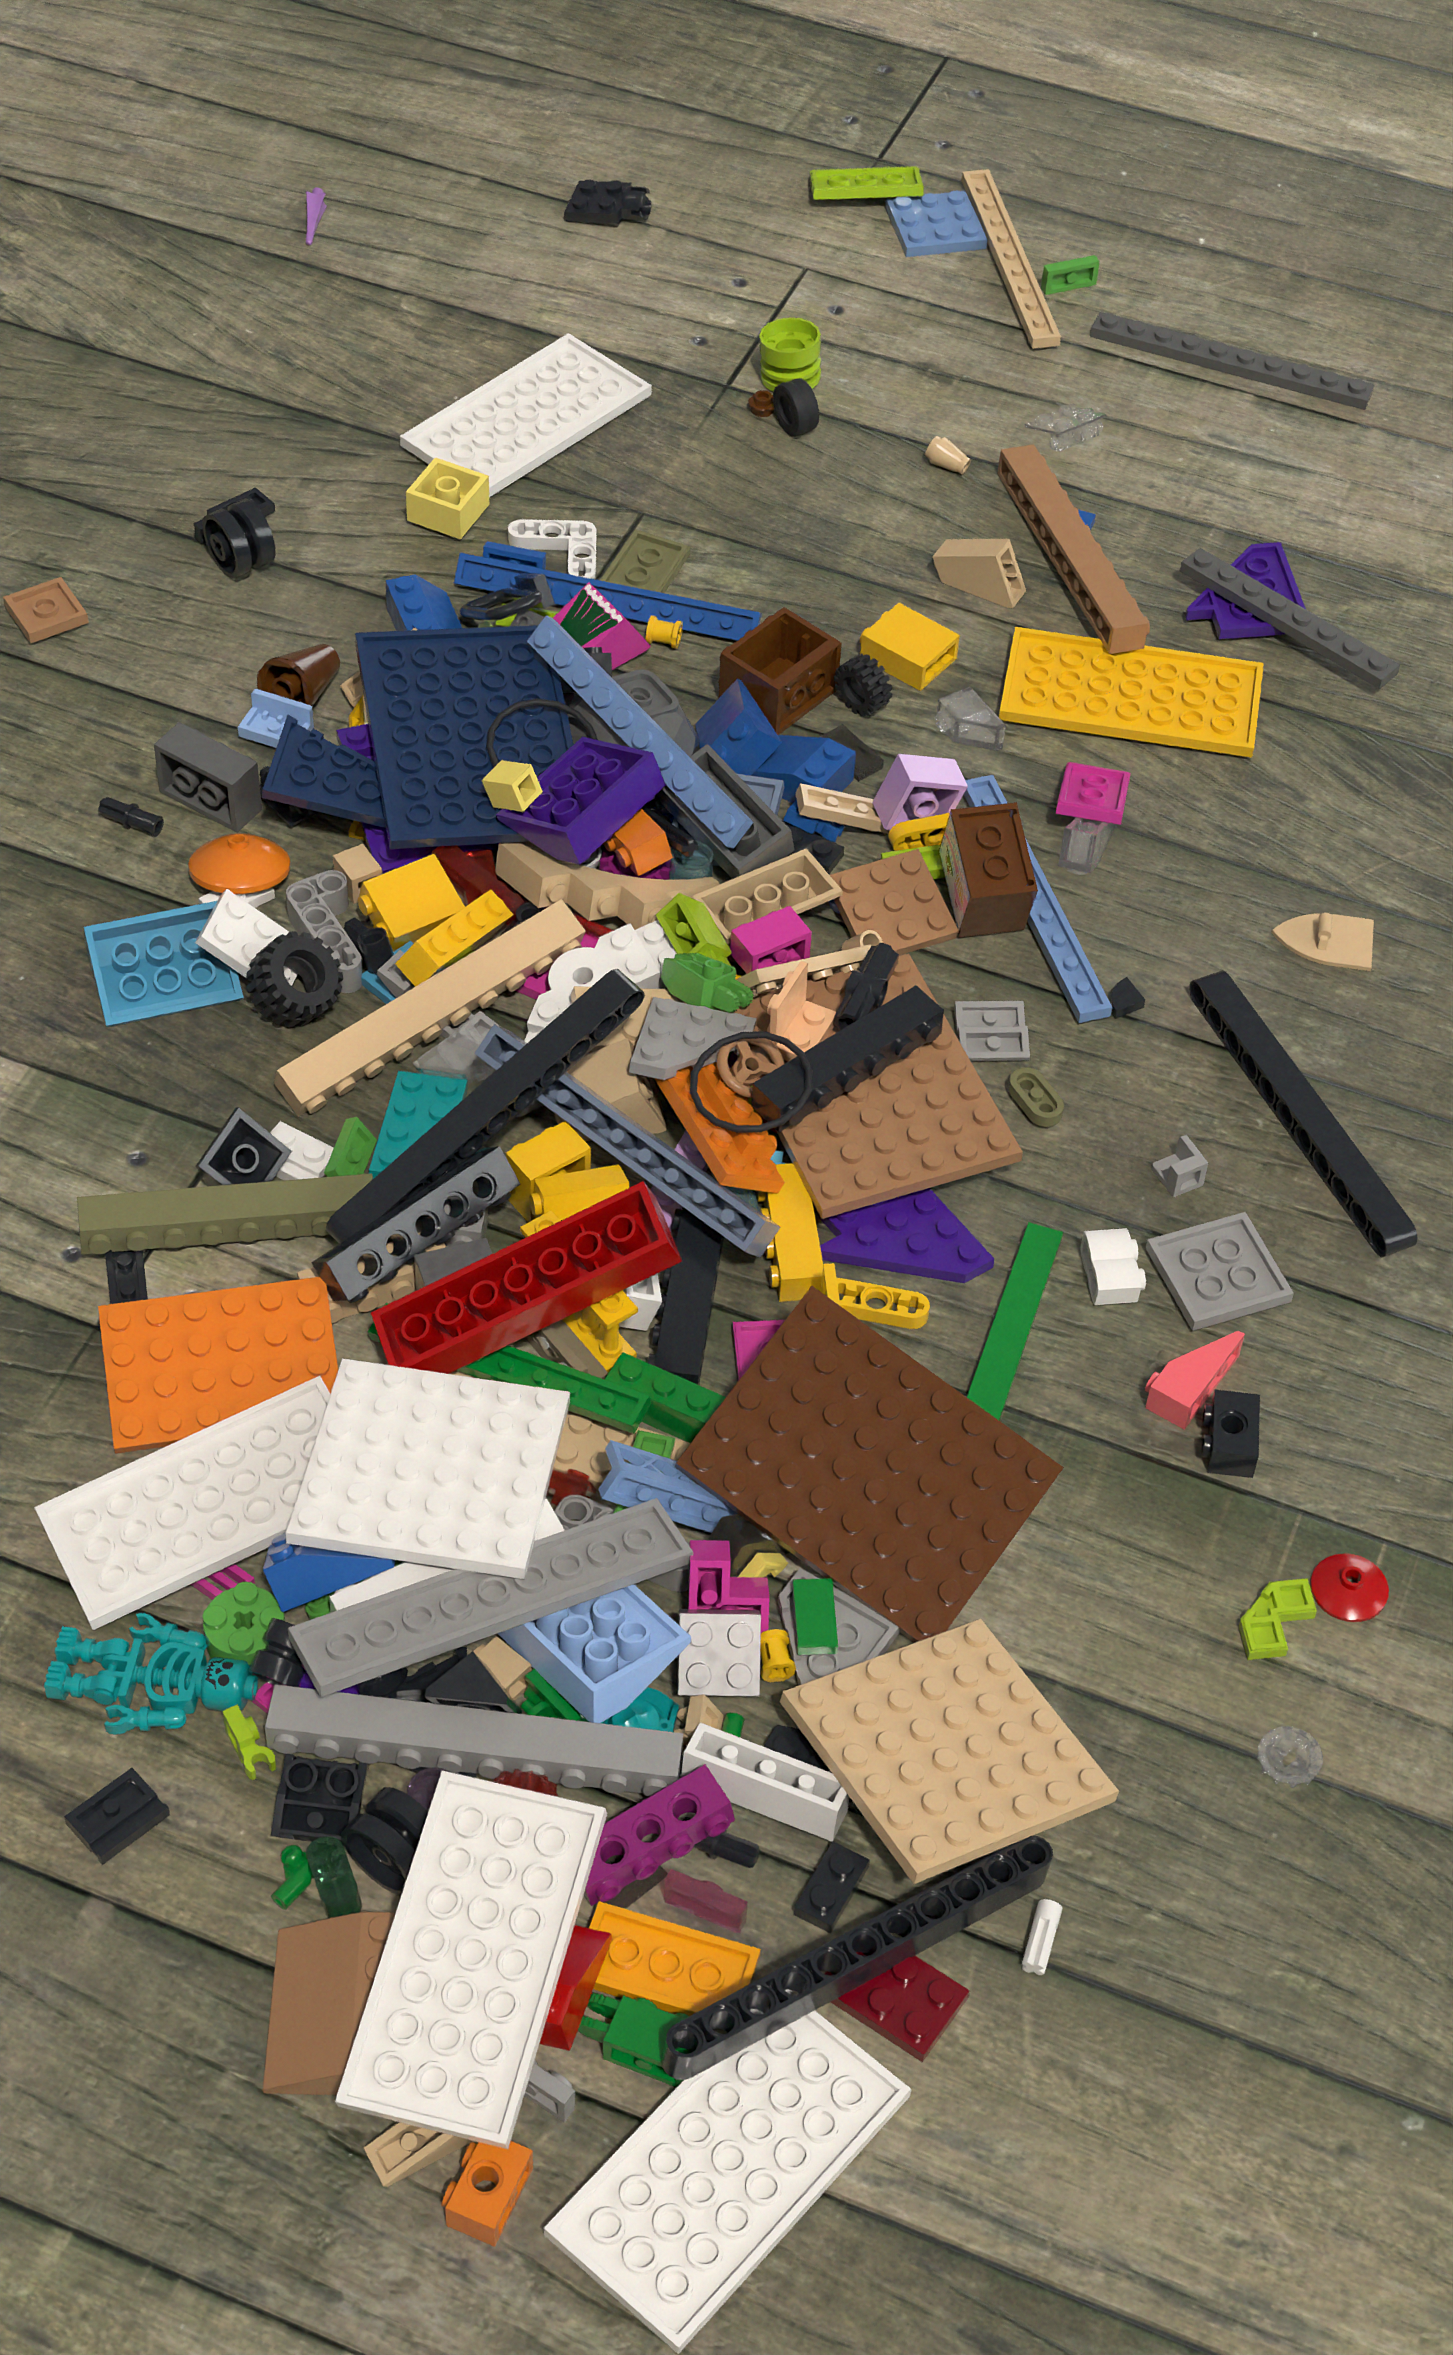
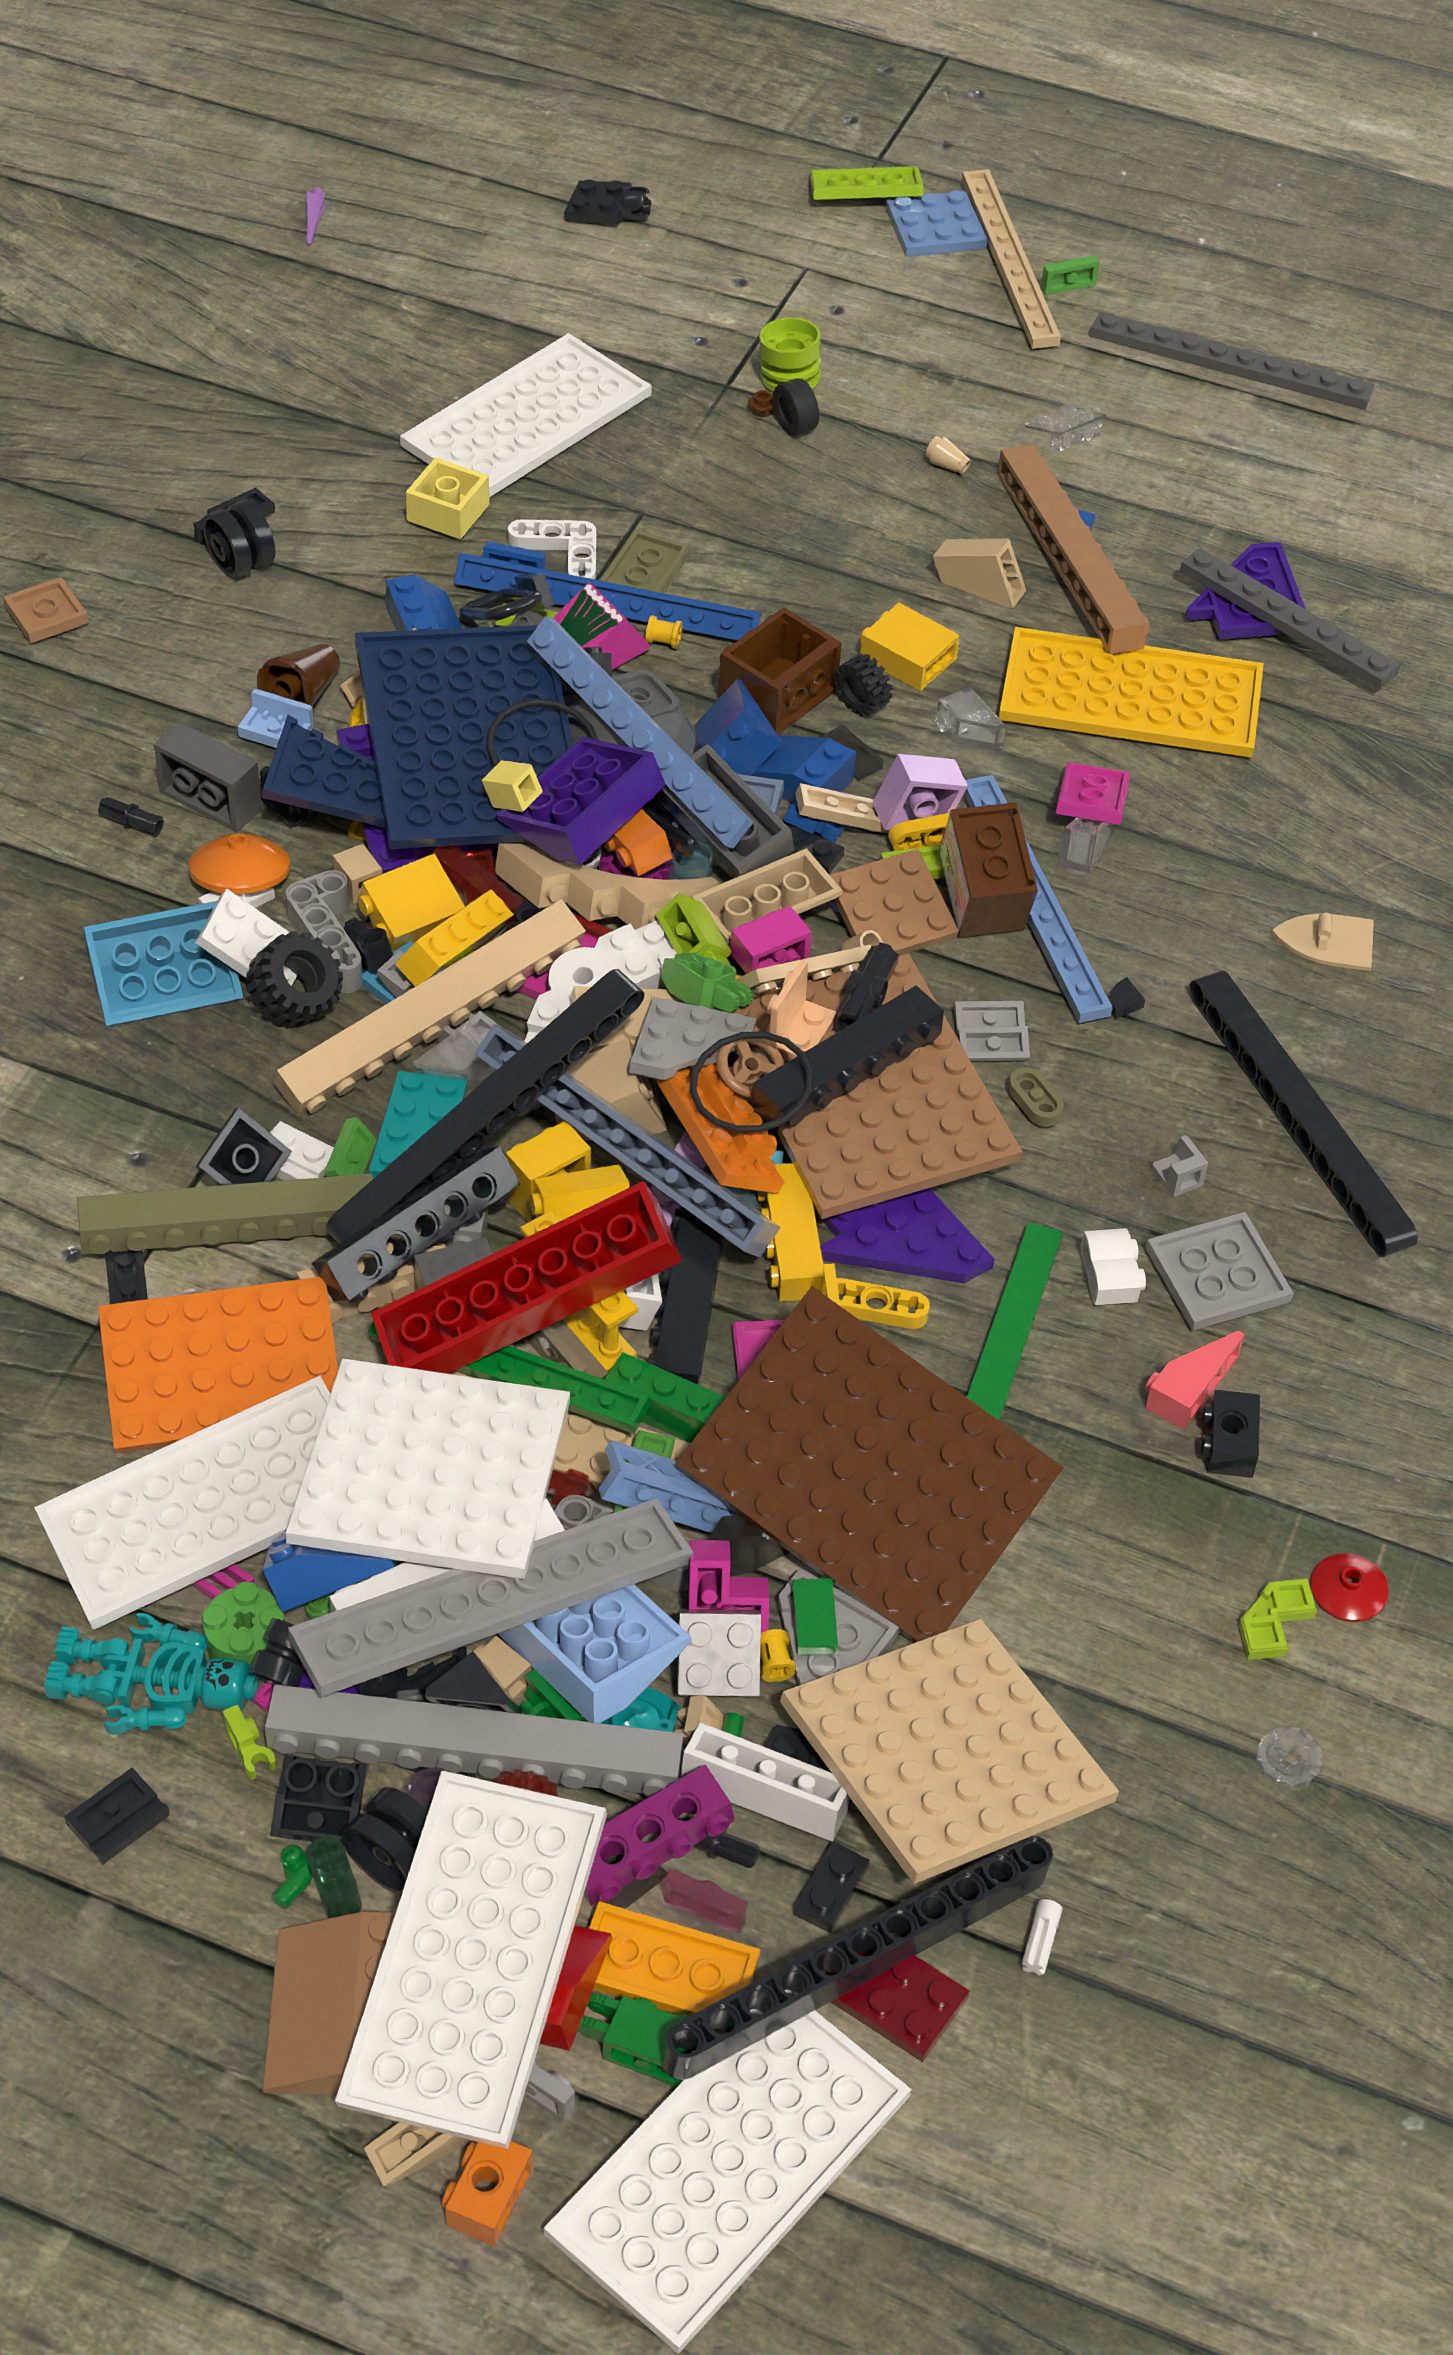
(763, 1564): light yellow tile -> none

